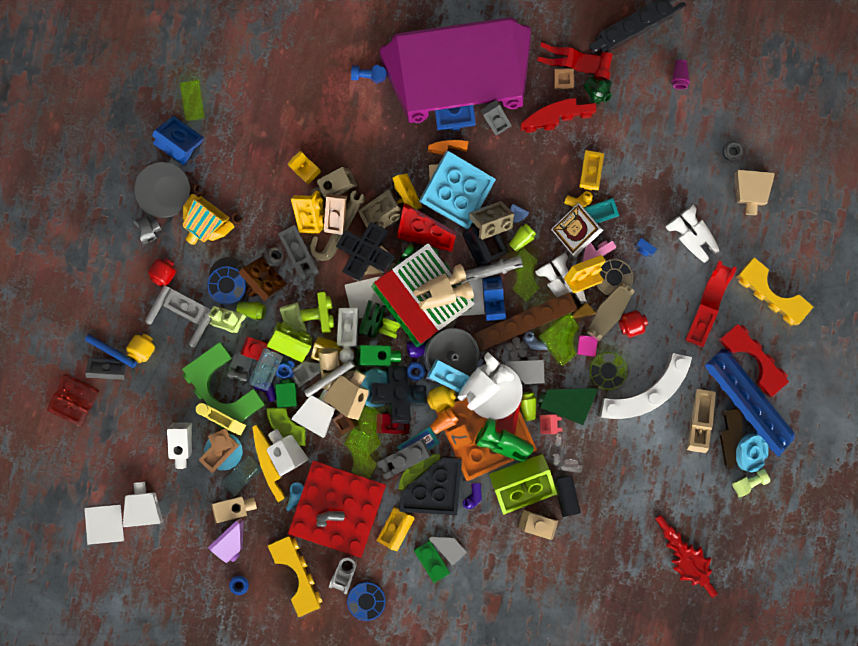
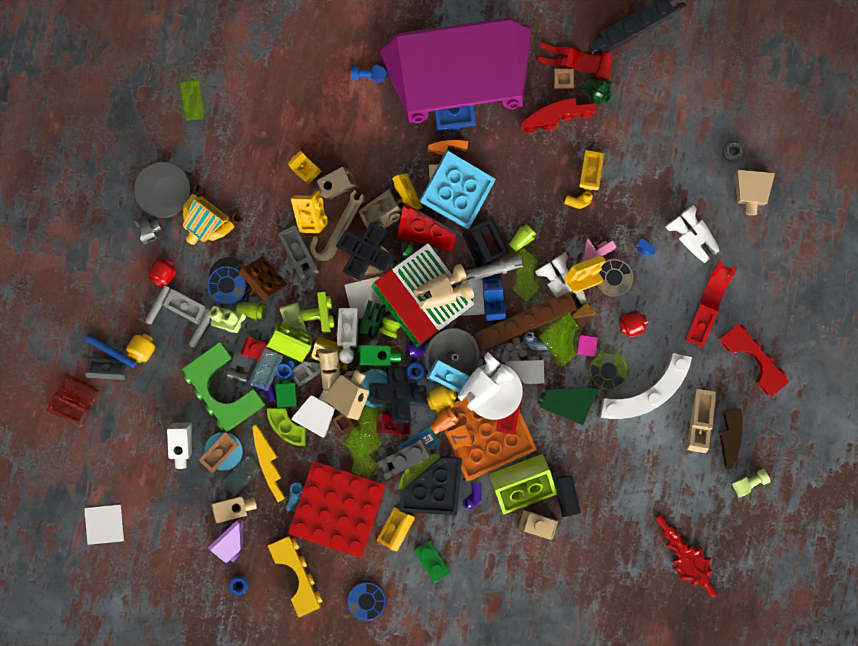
(141, 507): white torso -> none
(177, 139): blue bracket -> none
(220, 418): light yellow piece -> none
(220, 441): medium nougat plate -> none
(276, 253): dark grey plate -> none
(285, 453): white torso -> none
(329, 378): light grey bar -> none
(330, 516): dark grey arm -> none
(335, 214): plate -> none
(342, 577): light grey piece -> none
(449, 548): light grey tile -> none
(492, 219): dark tan bracket -> none
(496, 117): dark grey plate -> none
(503, 442): green piece -> none
(519, 213): medium blue tile -> none
(528, 405): lime cone -> none
(548, 424): coral tile -> none
(569, 464): clear bracket -> none
(576, 229): tile -> none
(603, 210): teal tile -> none
(610, 311): dark tan piece -> none
(680, 75): magenta cone -> none
(750, 401): blue plate -> none
(751, 452): medium azure tile -> none
(755, 277): yellow arch -> none

